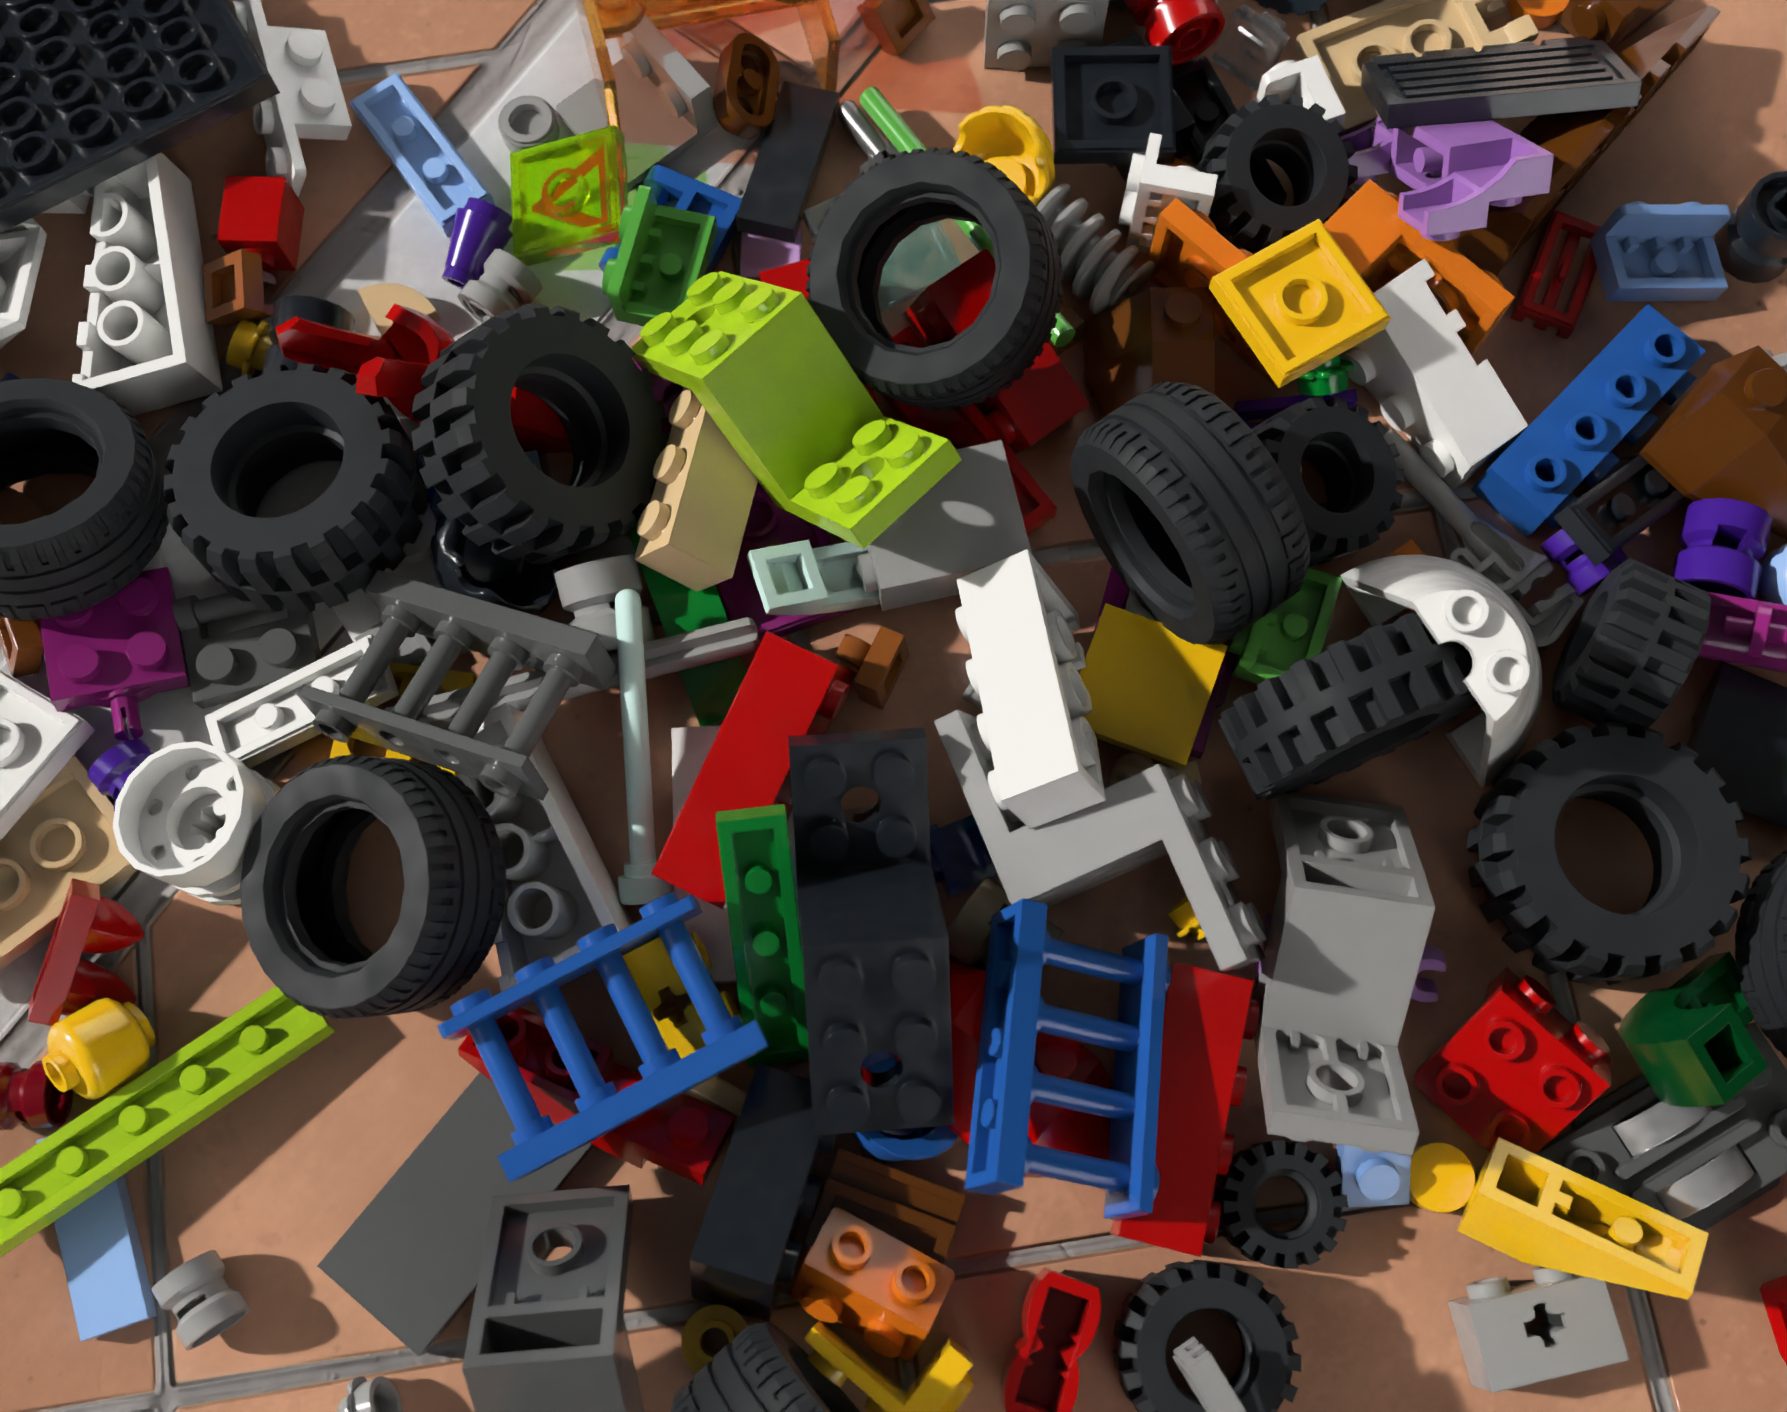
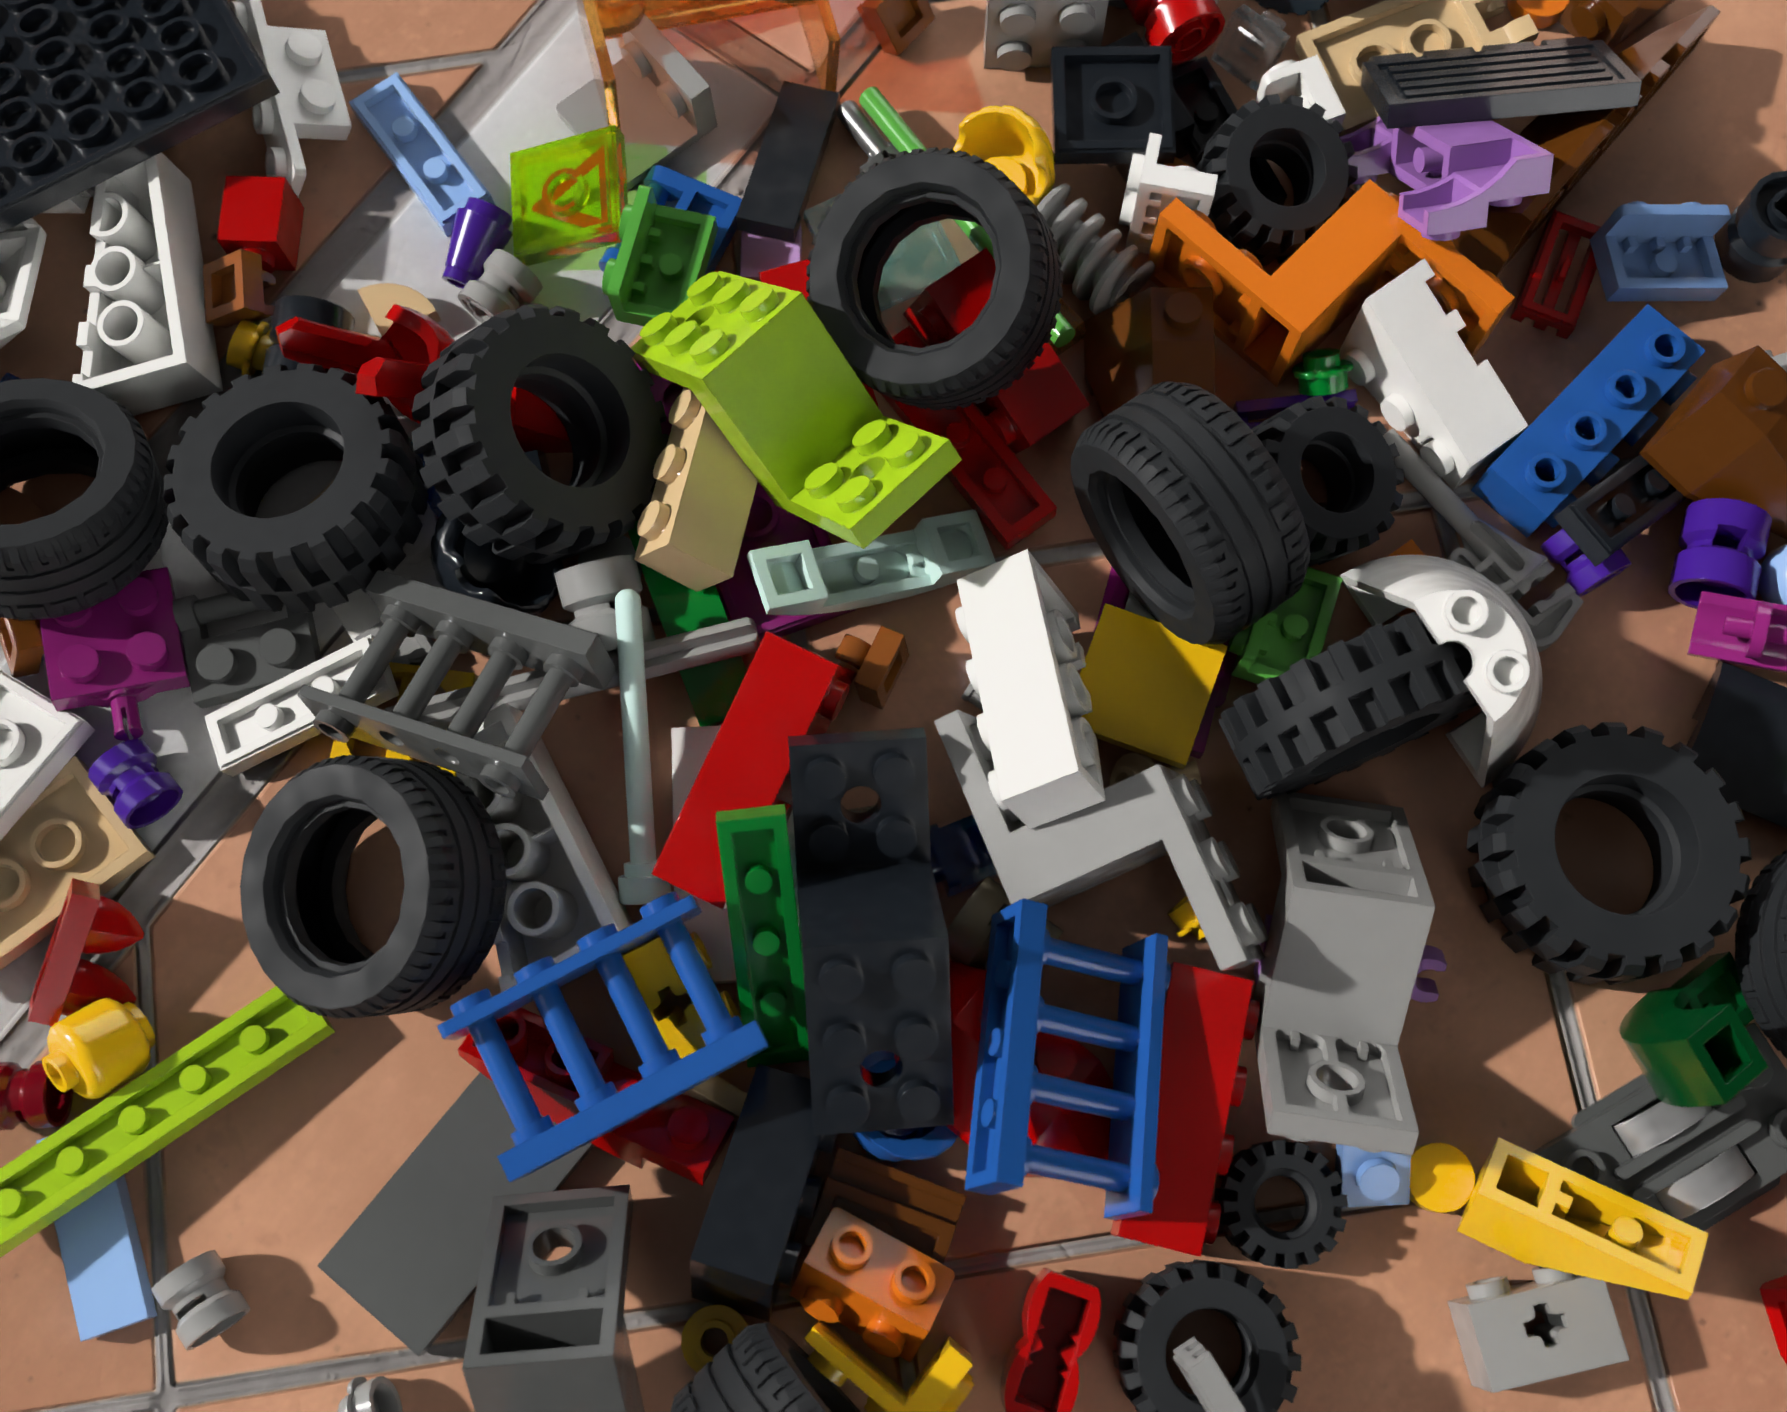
(191, 819): white wheel -> none
(527, 123): light grey tile -> none
(746, 86): reddish brown plate -> none
(949, 532): light grey brick -> none
(1299, 303): yellow tile -> none
(1516, 1067): red bracket -> none
(1631, 647): black tyre -> none

